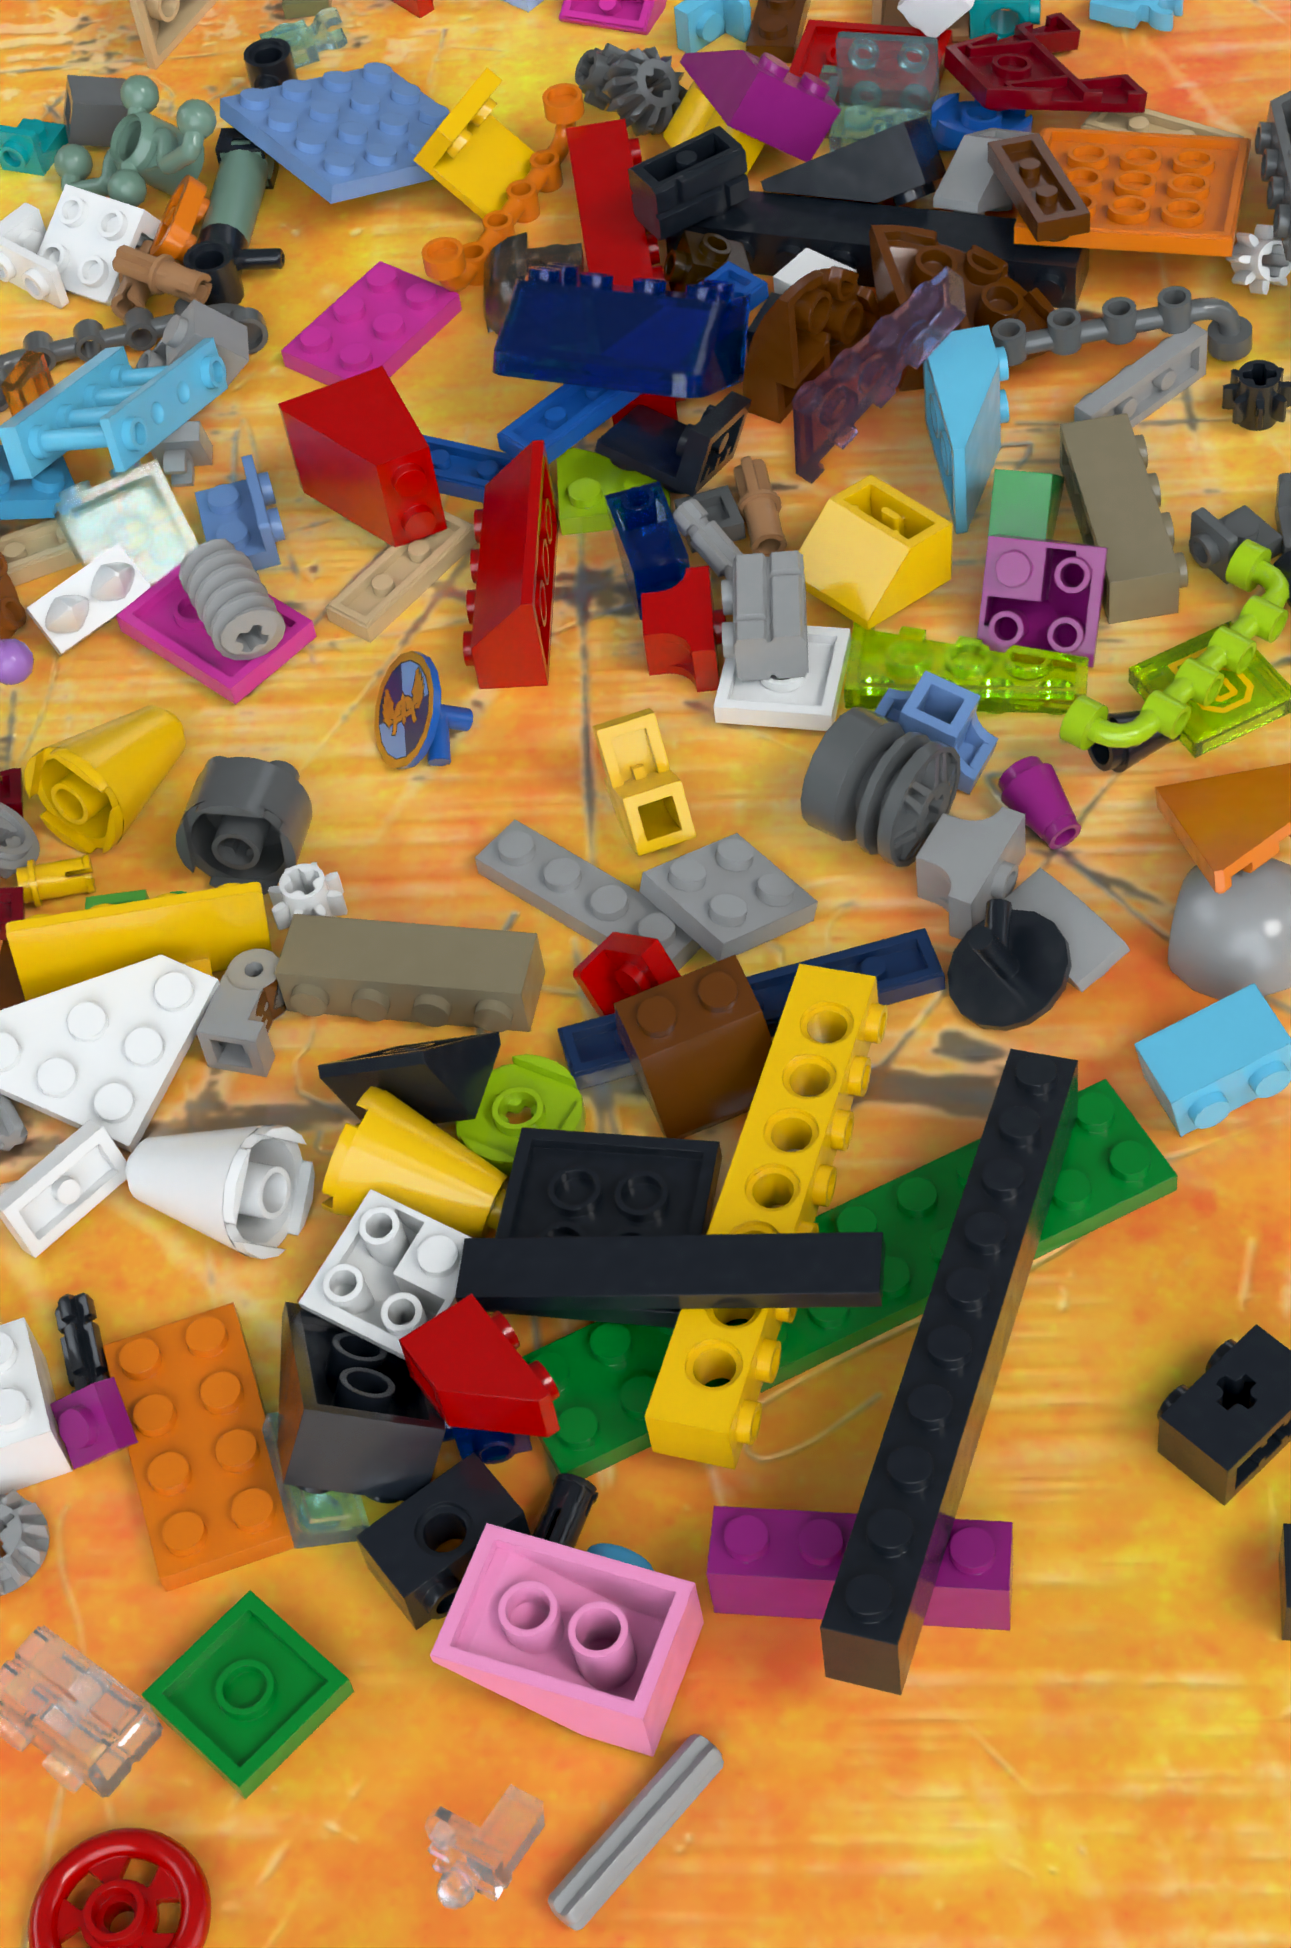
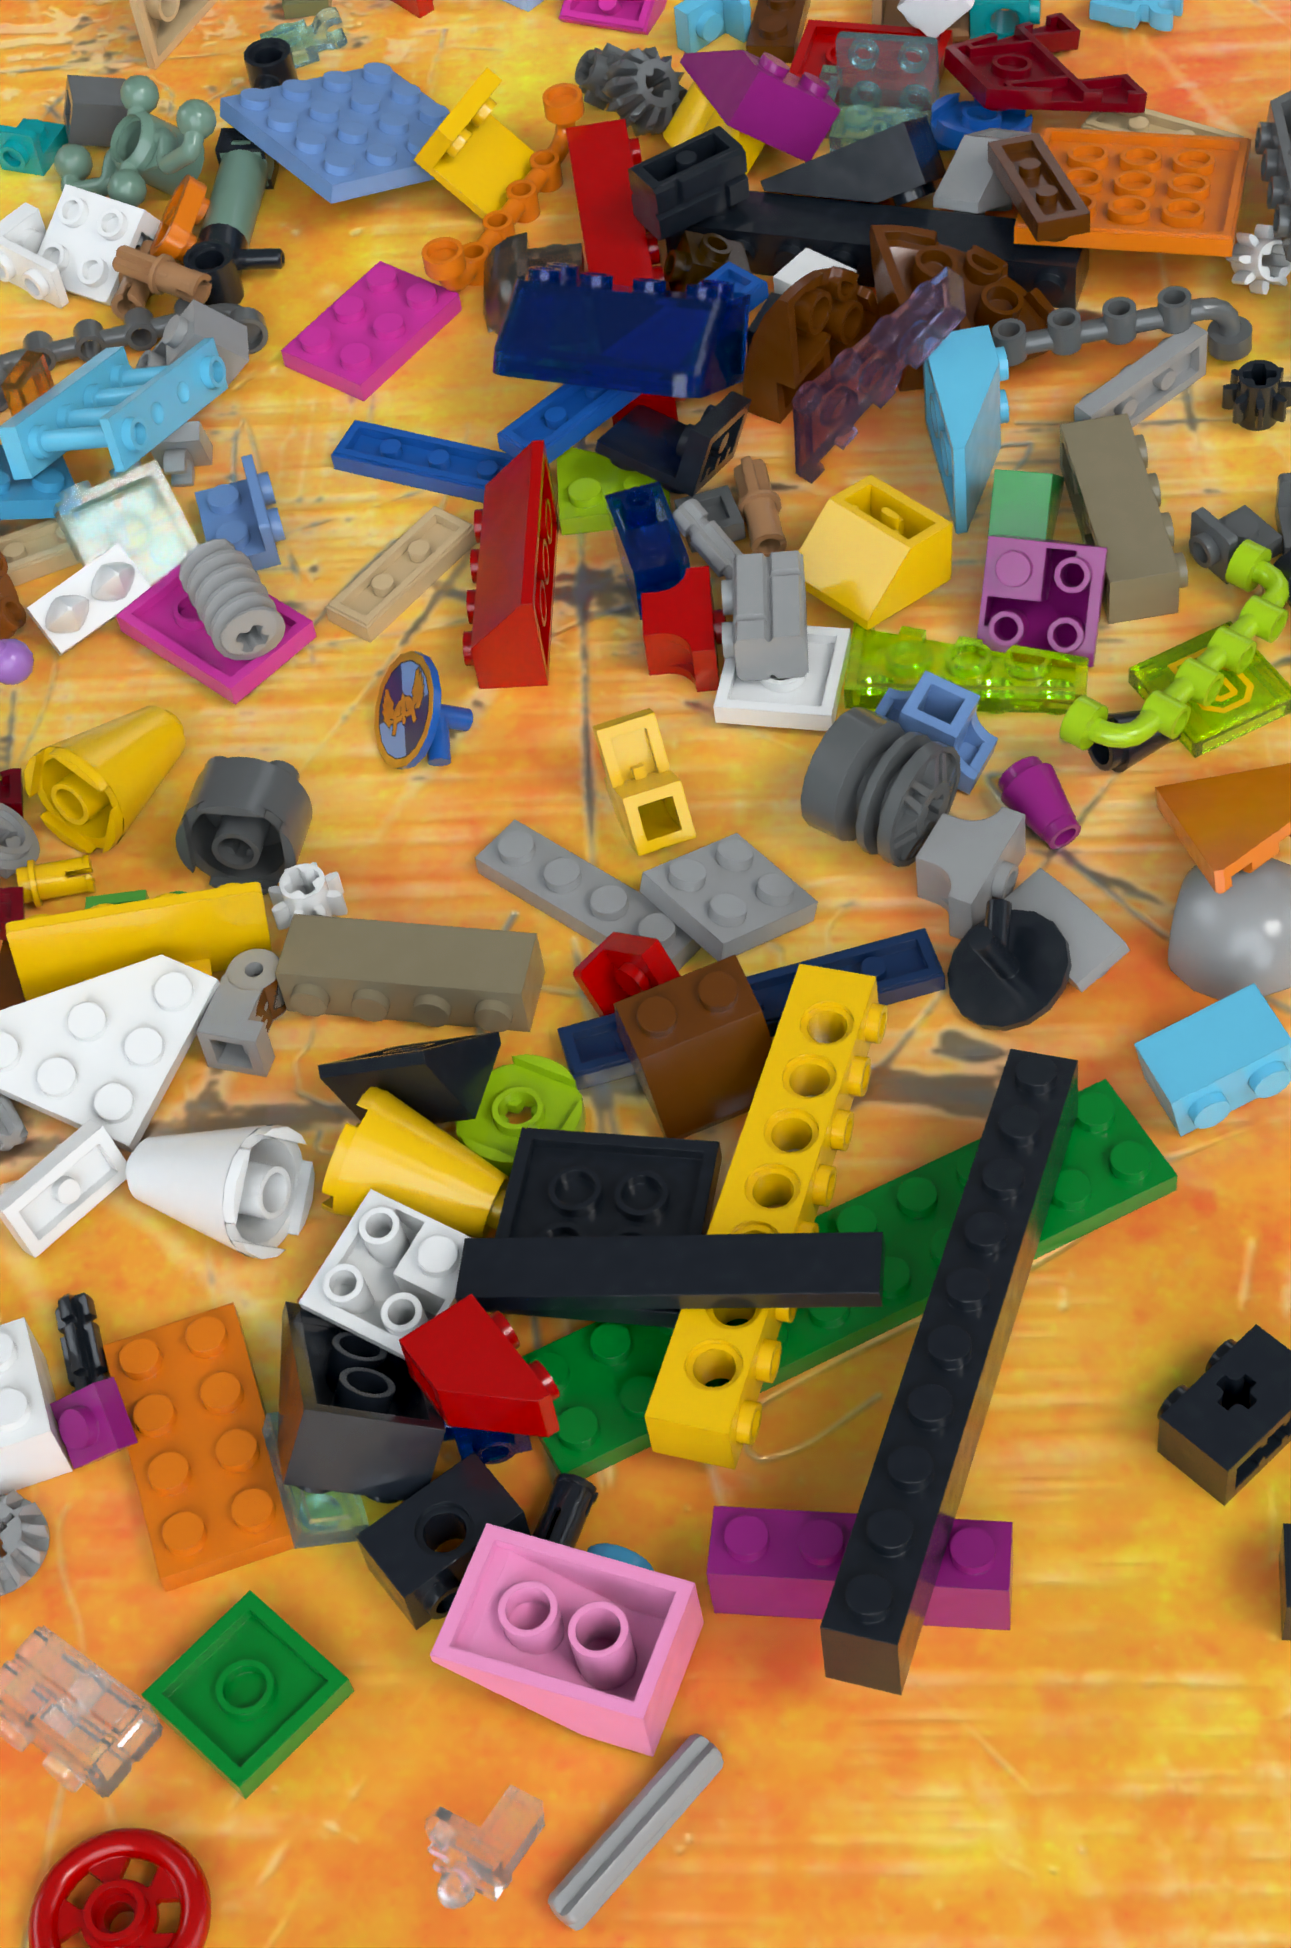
(365, 457): red slope -> none

